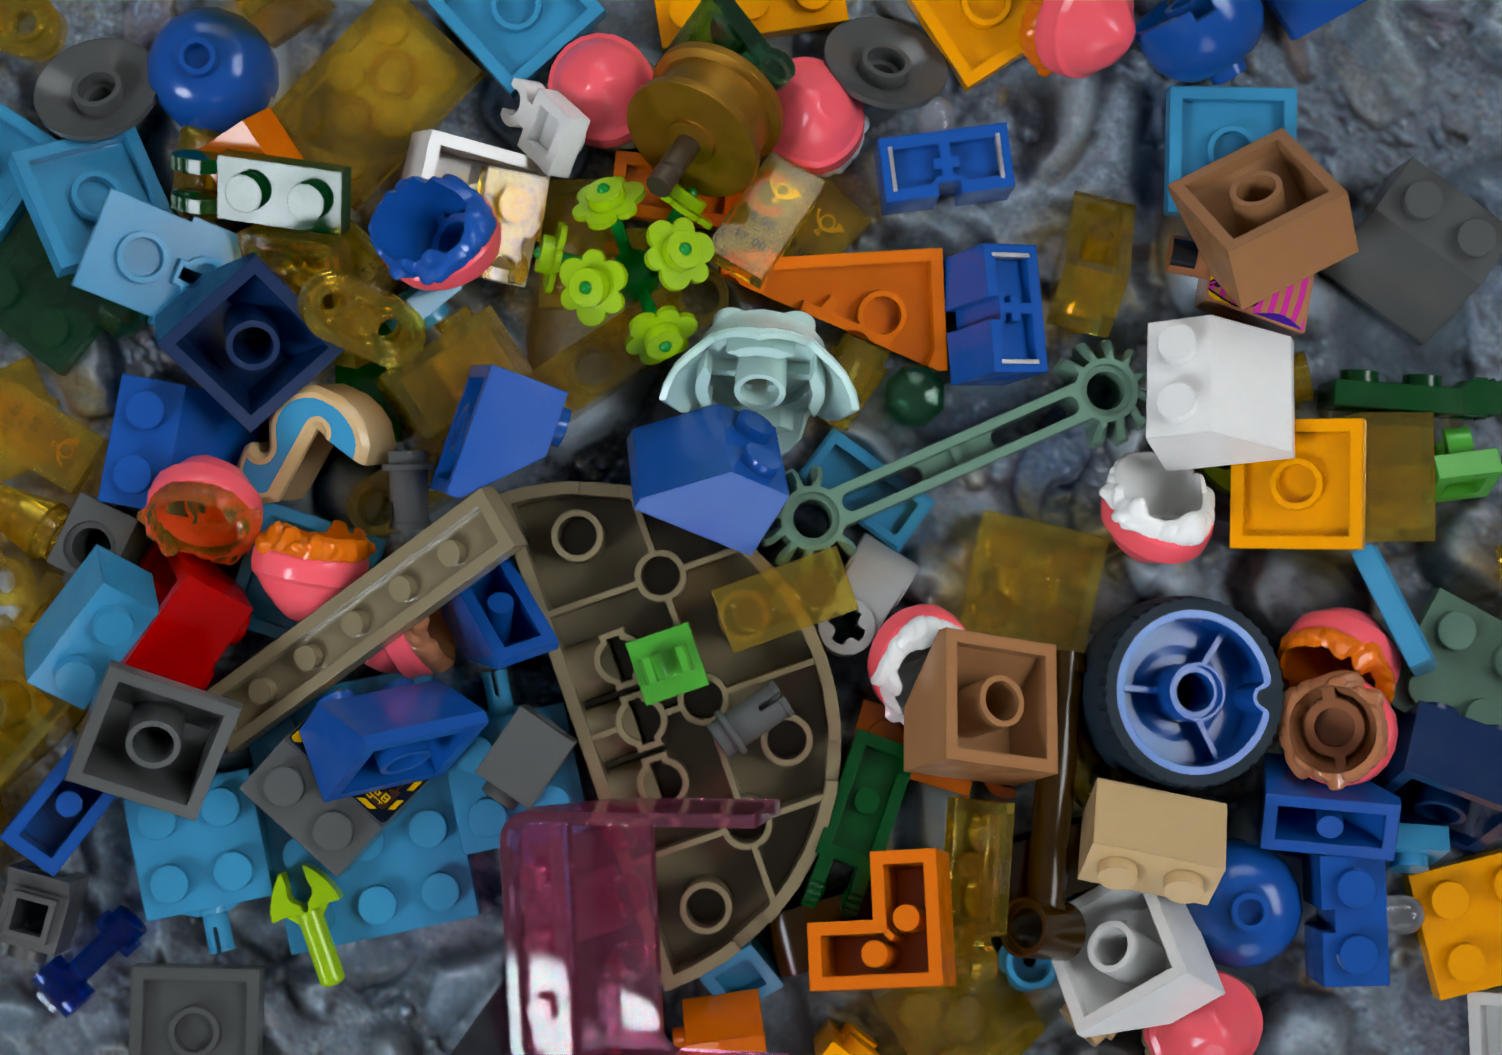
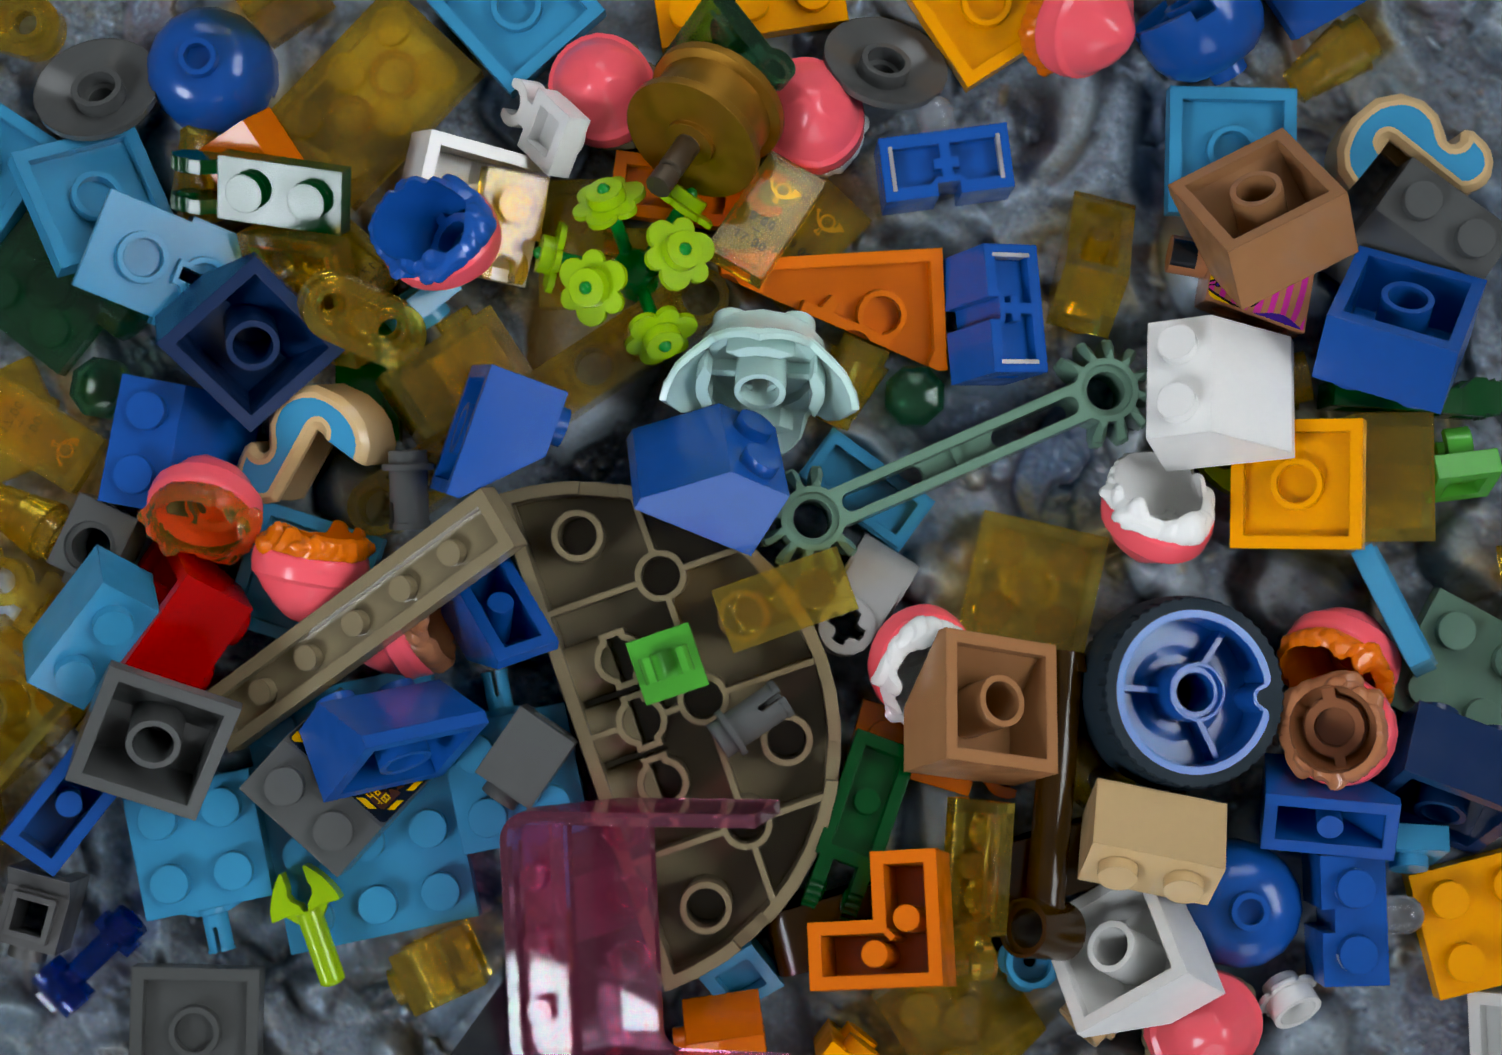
(97, 386): none -> clear green tile
(438, 968): none -> clear yellow brick
(1289, 999): none -> white plate
(1334, 58): none -> clear yellow cone
(1398, 329): none -> blue brick
(1406, 129): none -> animal

